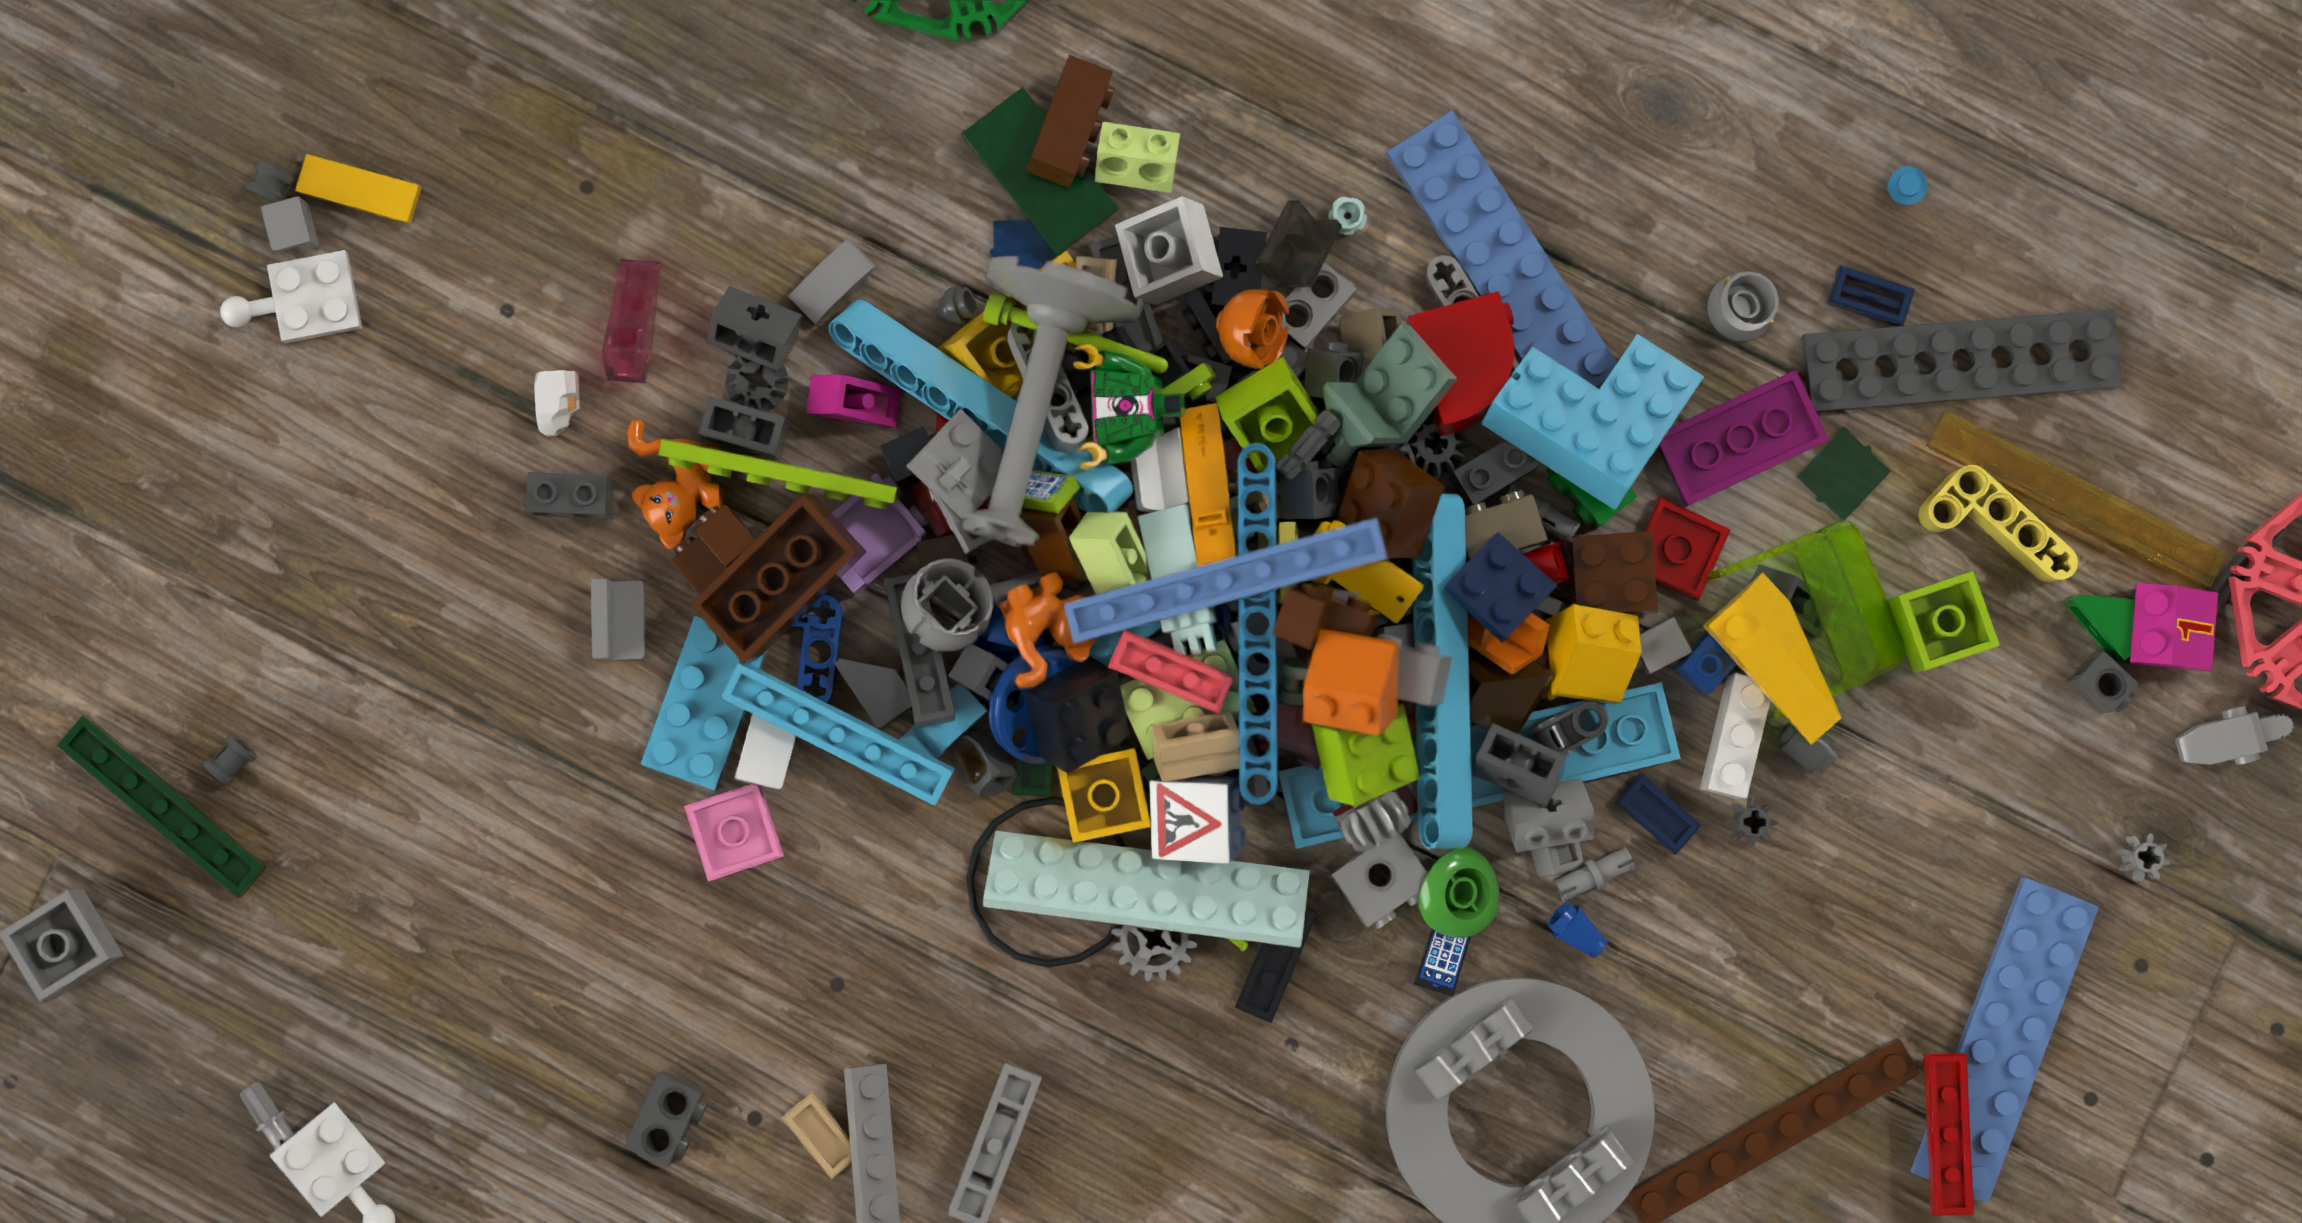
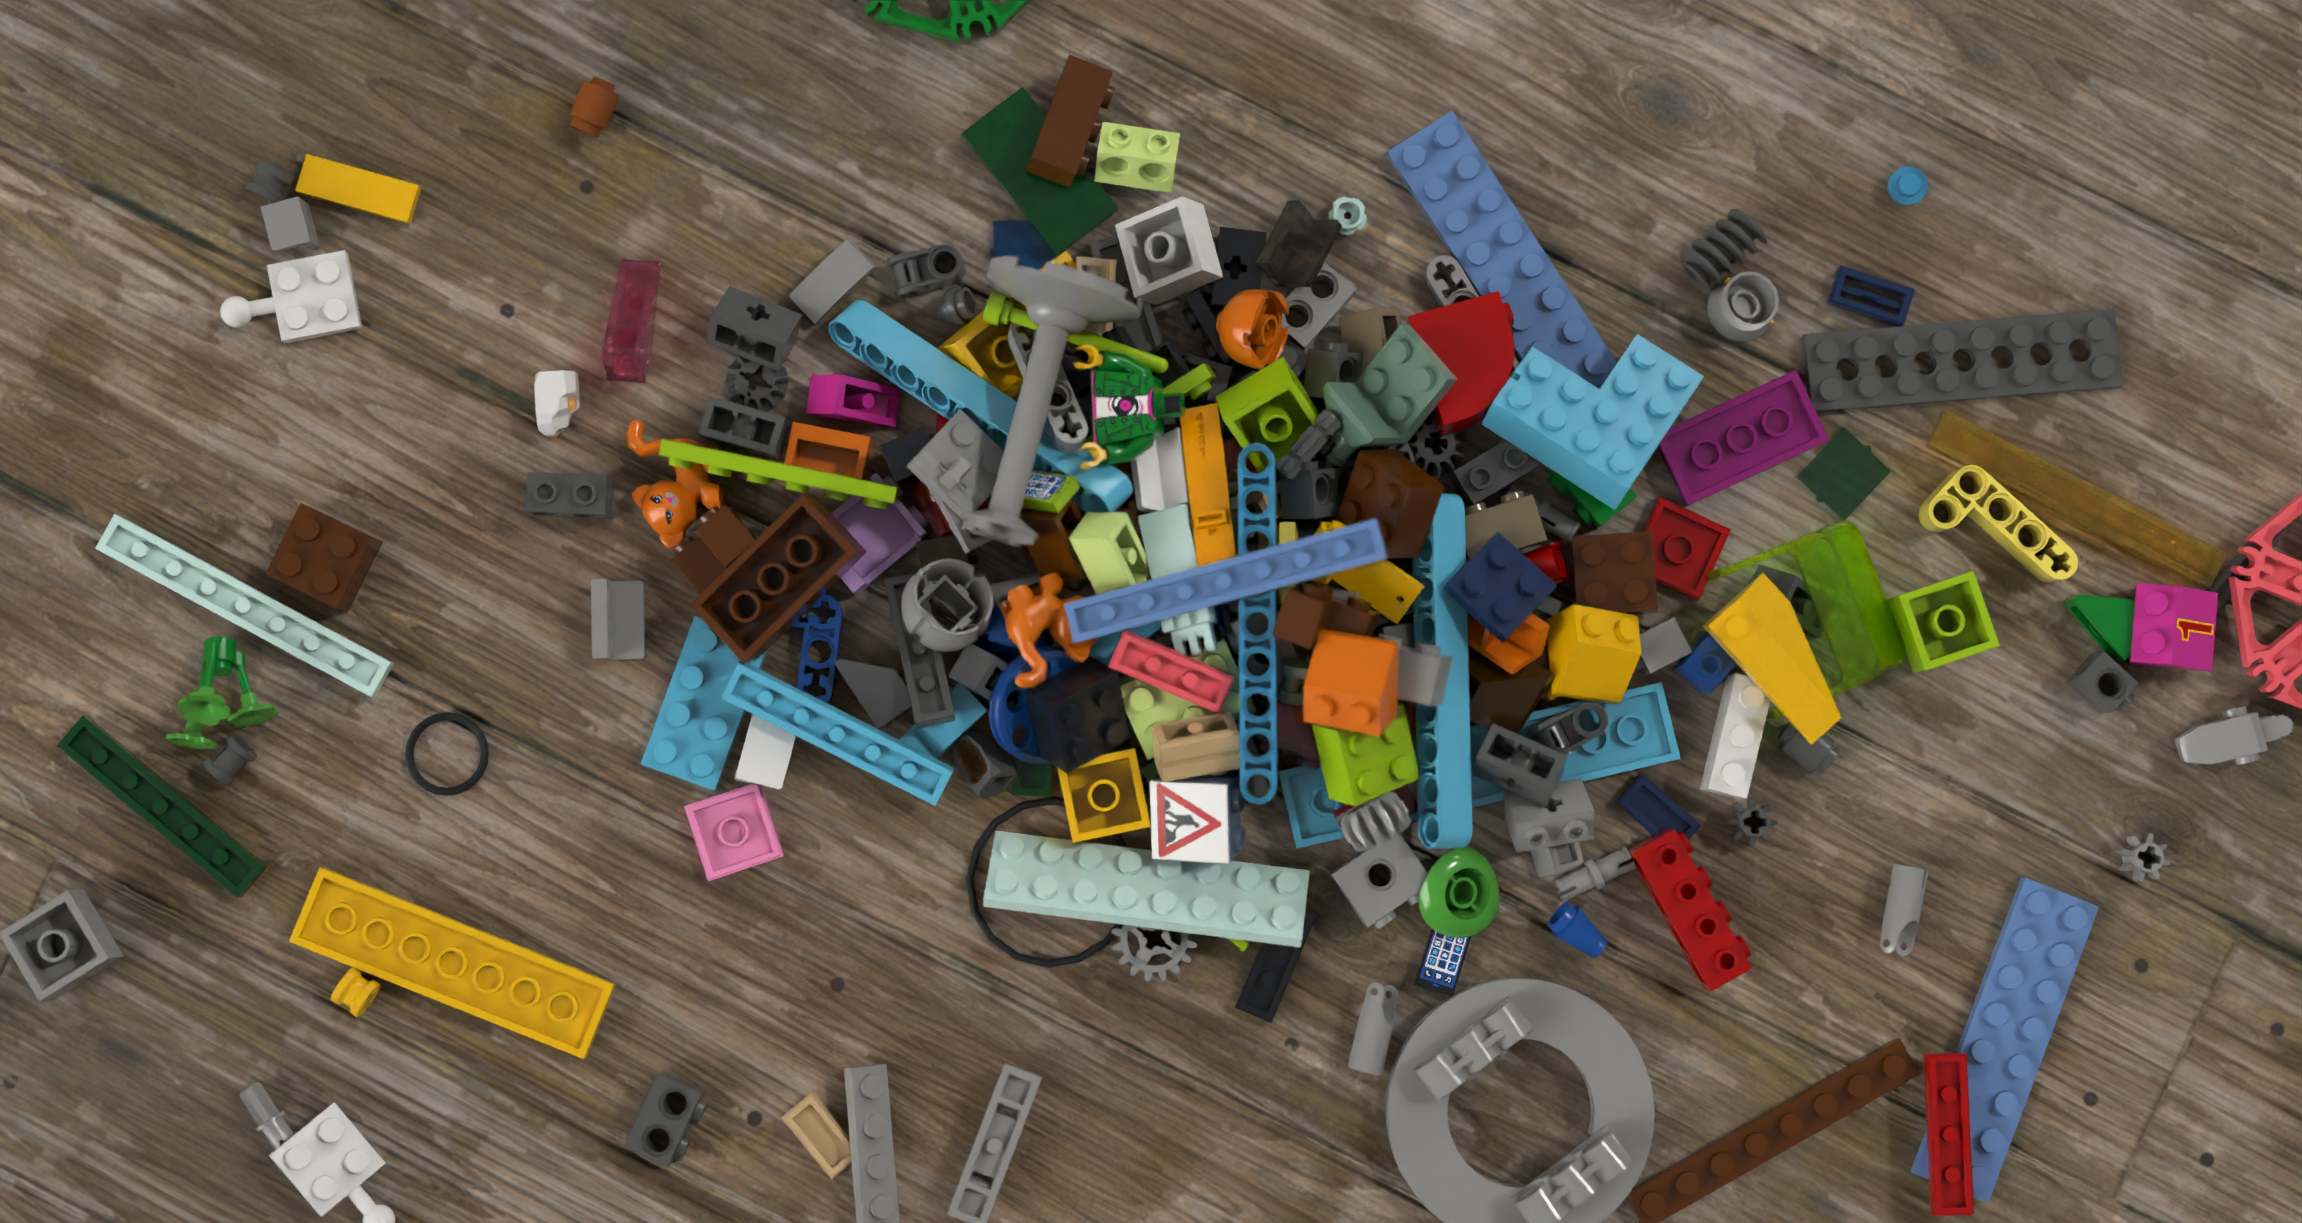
(207, 708): none -> bright green plant
(244, 605): none -> light aqua plate
(324, 557): none -> reddish brown brick
(355, 992): none -> yellow wheel
(409, 754): none -> black tyre
(452, 962): none -> yellow plate
(593, 106): none -> dark orange brick
(829, 450): none -> orange panel
(923, 270): none -> dark grey piece
(1373, 1030): none -> light grey piece
(1690, 909): none -> red brick
(1720, 247): none -> dark grey piece
(1903, 908): none -> light grey piece

